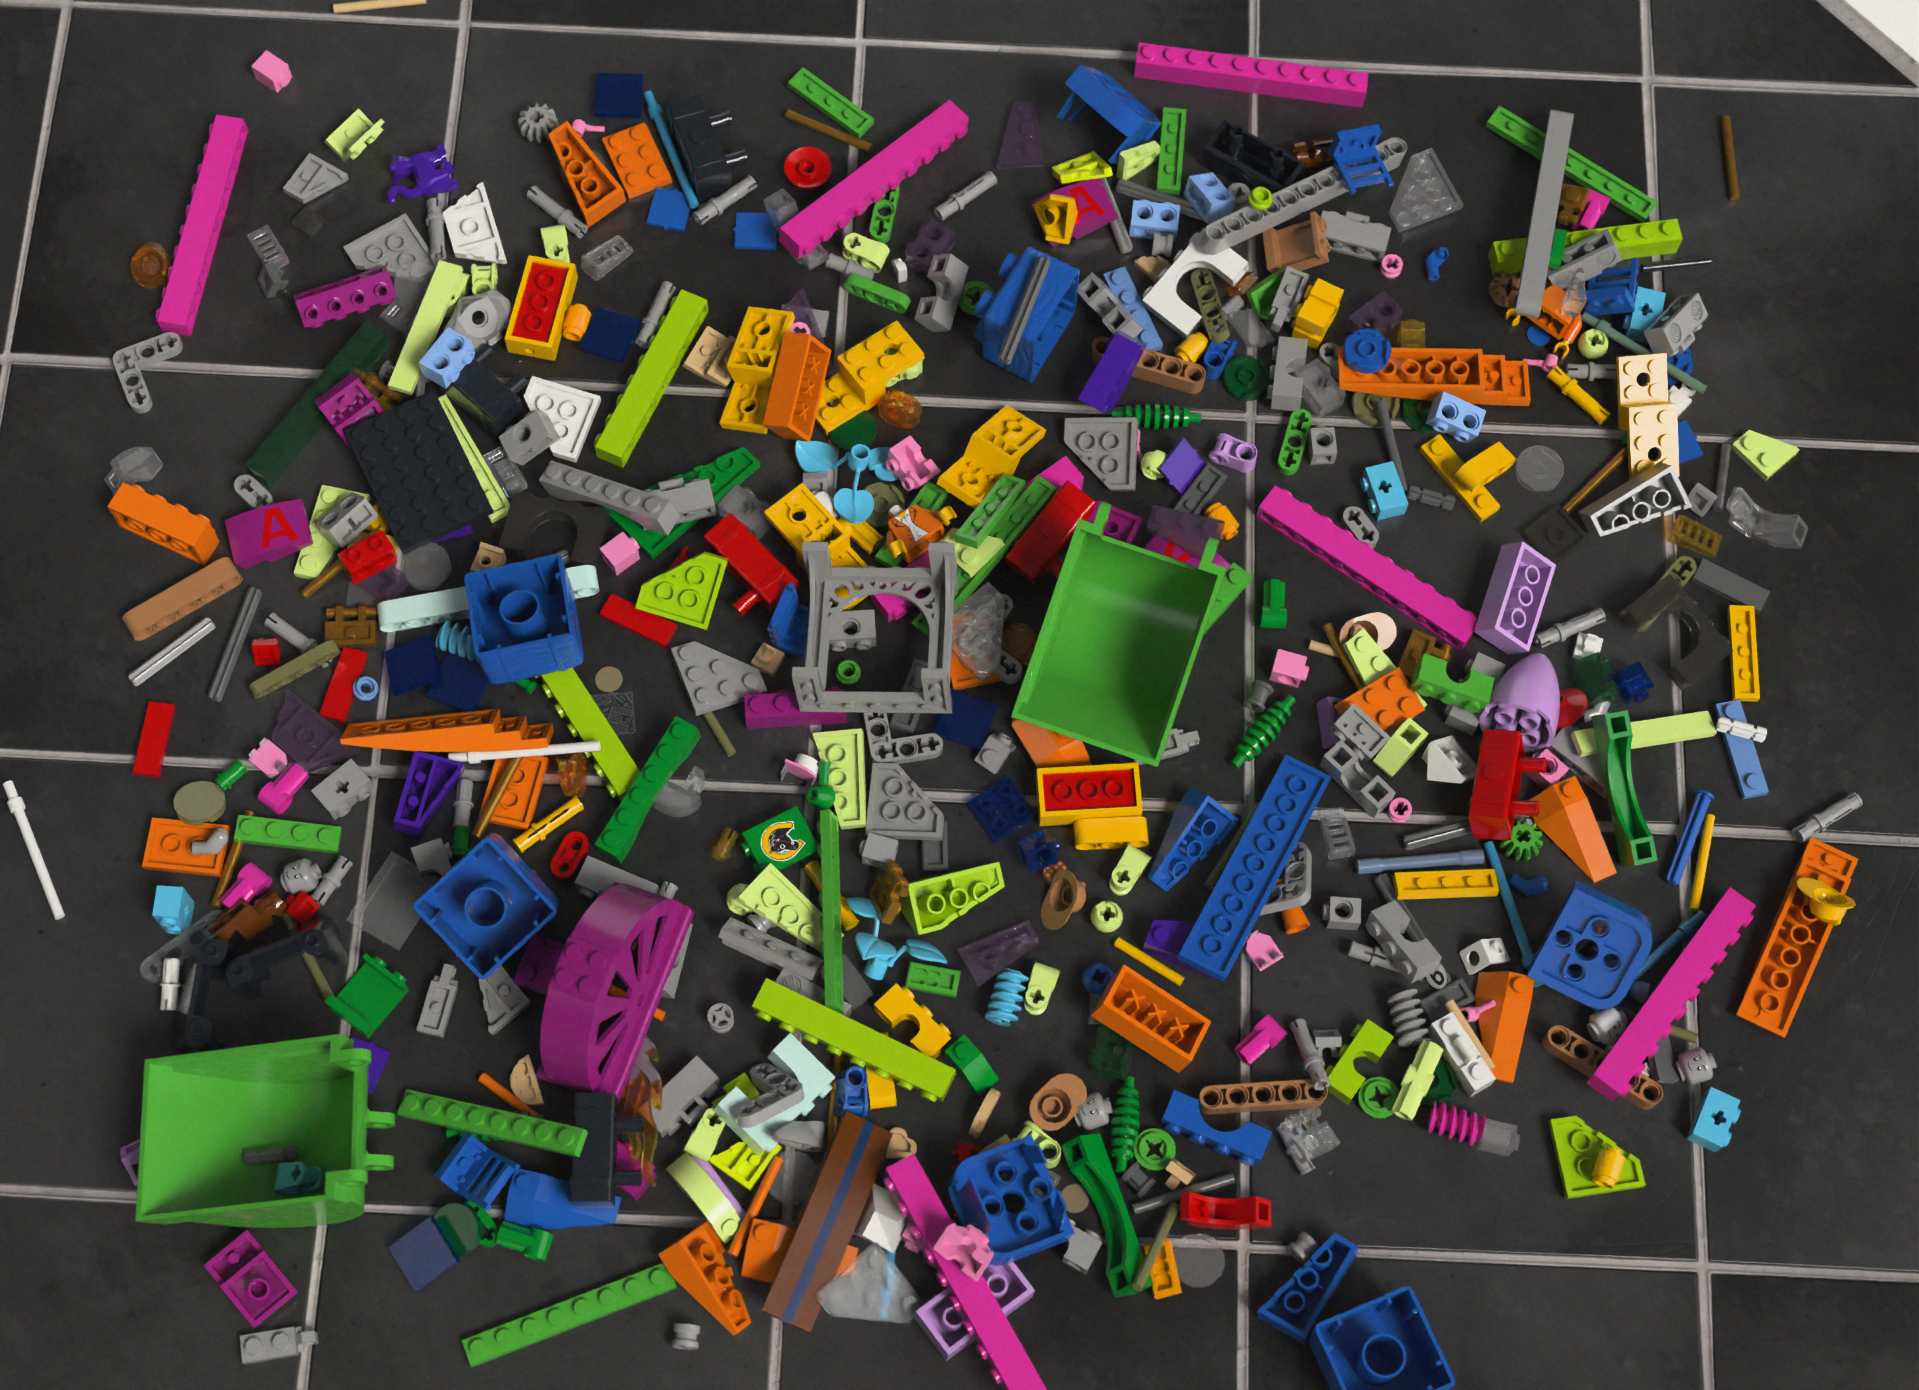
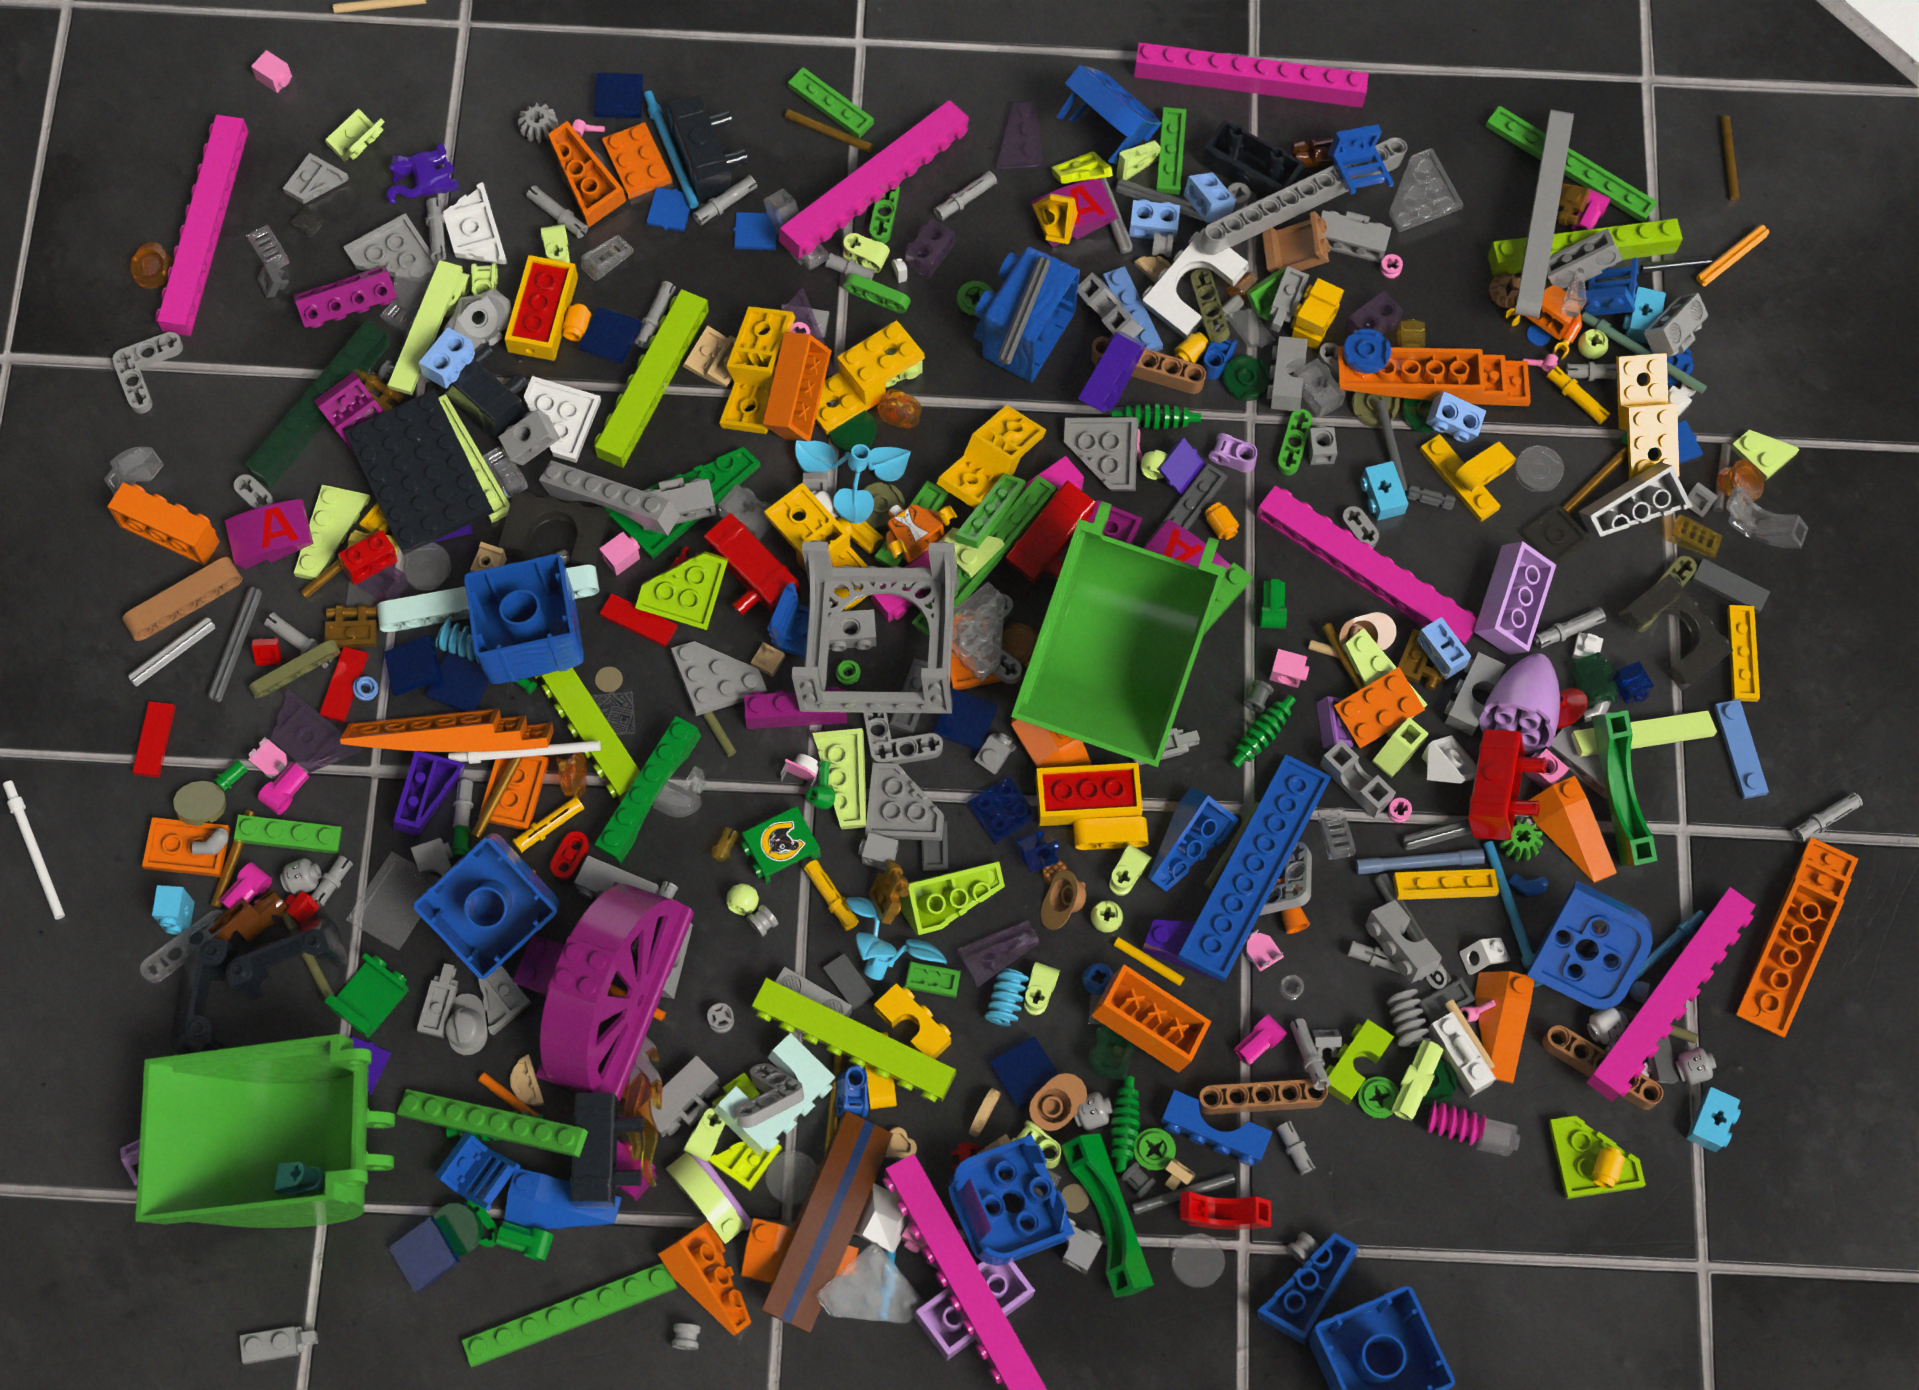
(170, 984): white axle -> none
(250, 1278): magenta slope -> none
(270, 1155): dark grey axle -> none
(346, 777): light grey brick -> none
(347, 520): light grey brick -> none
(467, 1025): none -> light grey piece
(755, 1206): orange bar -> none
(770, 949): light grey panel -> none
(783, 905): yellowish green wing -> none
(802, 1135): light grey piece -> none
(807, 159): red dish -> none
(831, 904): bright green plate -> none
(910, 465): bright pink cylinder -> none
(949, 277): light grey arch -> none
(966, 1246): bright pink cylinder -> none
(970, 1065): green slope -> none
(1024, 1070): none -> clear blue tile
(1156, 1246): olive bar -> none
(1164, 1272): light orange plate -> none
(1185, 529): clear purple wing -> none
(1260, 198): lime plate -> none
(1288, 995): none -> clear bush
(1312, 1142): clear plate -> none
(1351, 906): light grey brick -> none
(1359, 733): light grey bracket -> none
(1432, 681): bright green arch -> none
(1433, 261): blue arm -> none
(1443, 648): none -> light blue brick
(1557, 249): green beam -> none
(1688, 836): blue axle -> none
(1701, 862): yellow bar -> none
(1732, 255): none -> light orange axle
(1741, 729): white axle -> none
(1743, 475): none -> clear orange piece
(1825, 901): yellow piece -> none

